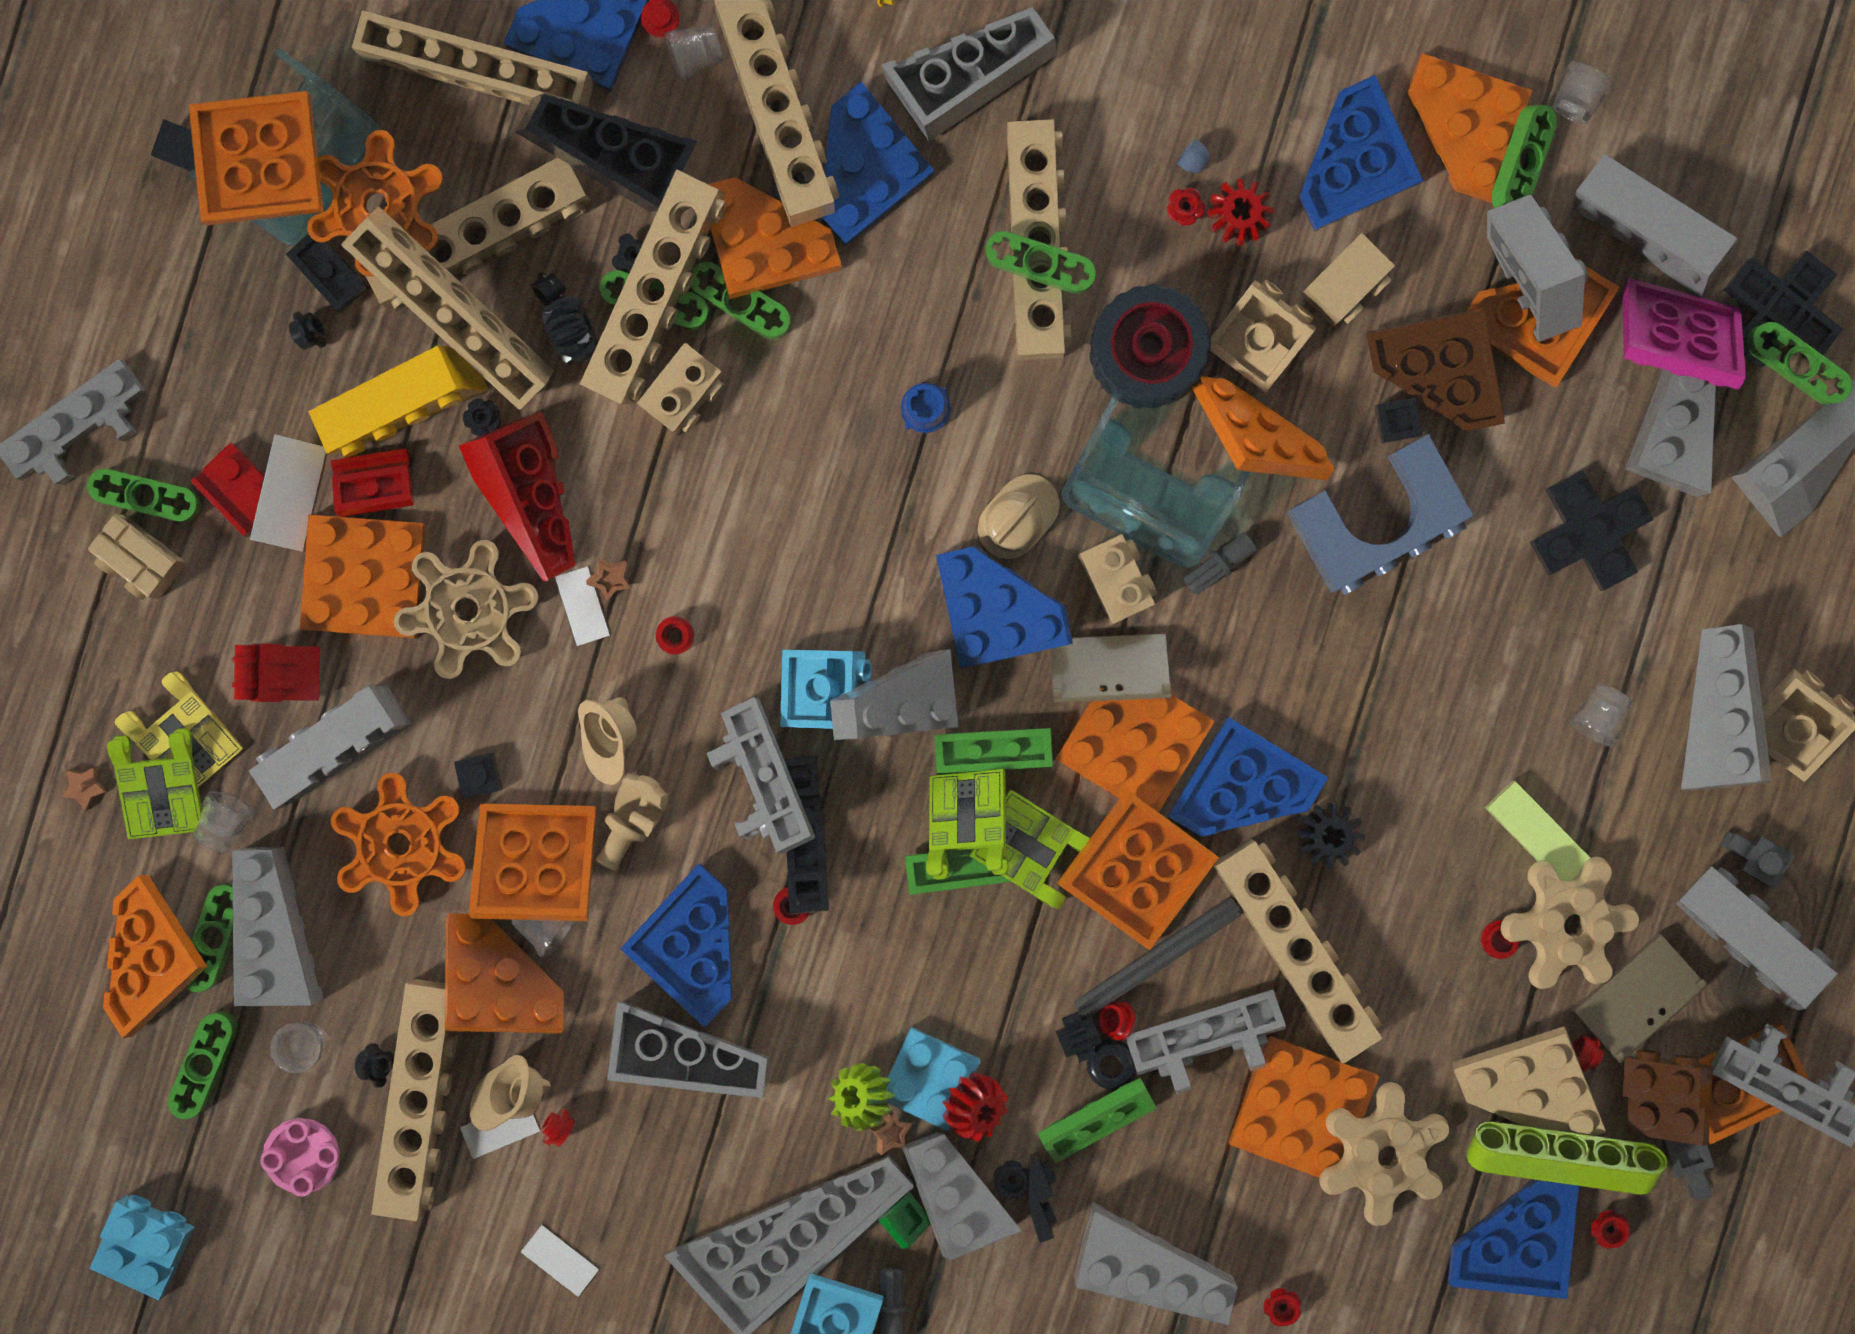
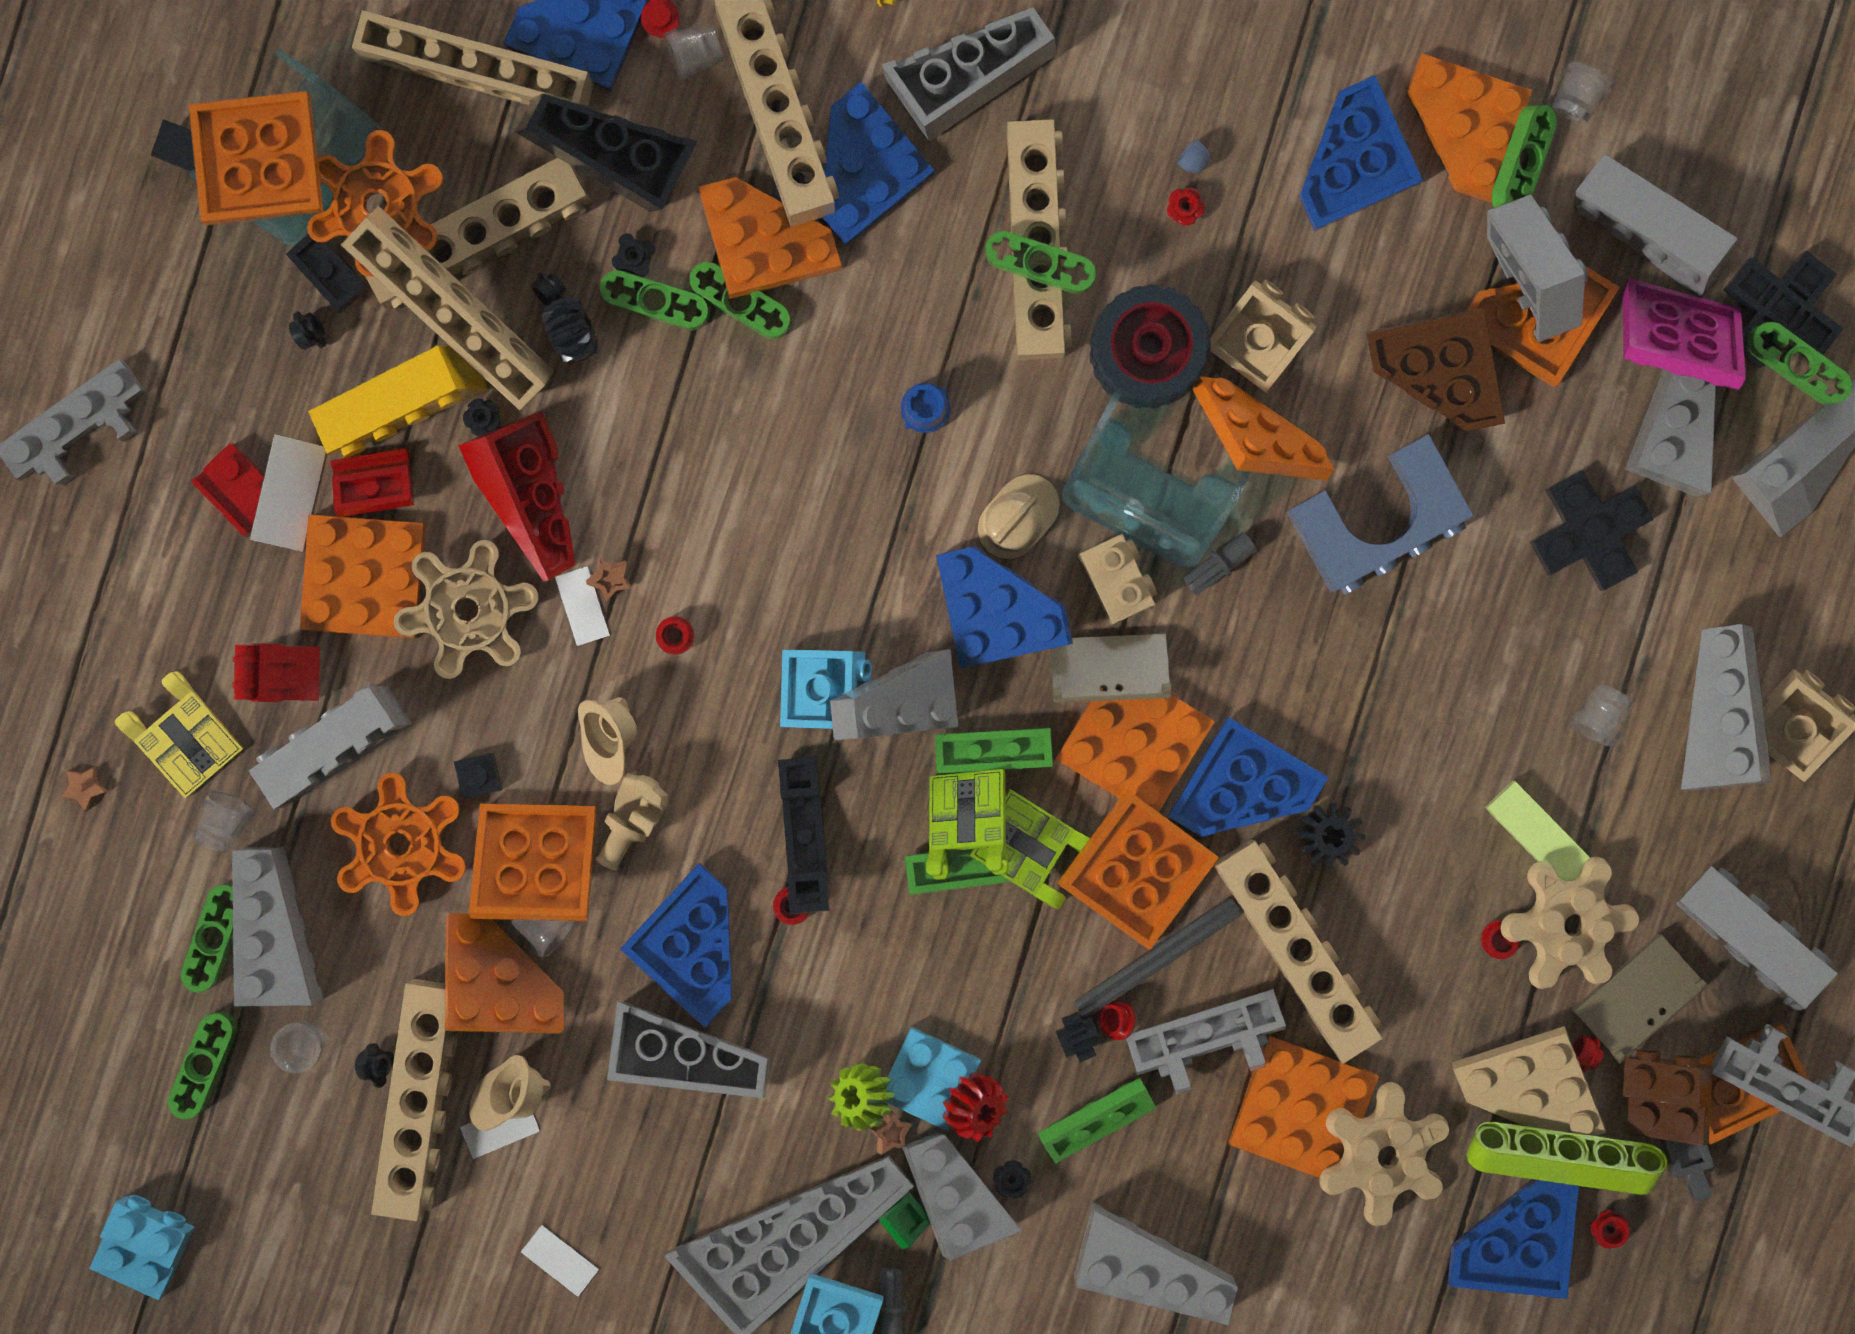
(121, 479): bright green beam -> none
(136, 557): tan brick -> none
(147, 957): orange plate -> none
(158, 793): lime flag -> none
(301, 1156): bright pink dish -> none
(557, 1128): red plate -> none
(634, 300): tan brick -> none
(682, 390): tan brick -> none
(755, 750): light grey hinge -> none
(1039, 1188): black slope -> none
(1107, 1048): black piece -> none
(1253, 220): red gear -> none
(1282, 1317): red plate -> none
(1348, 280): tan brick -> none
(1398, 420): black plate -> none
(1760, 858): dark grey plate -> none

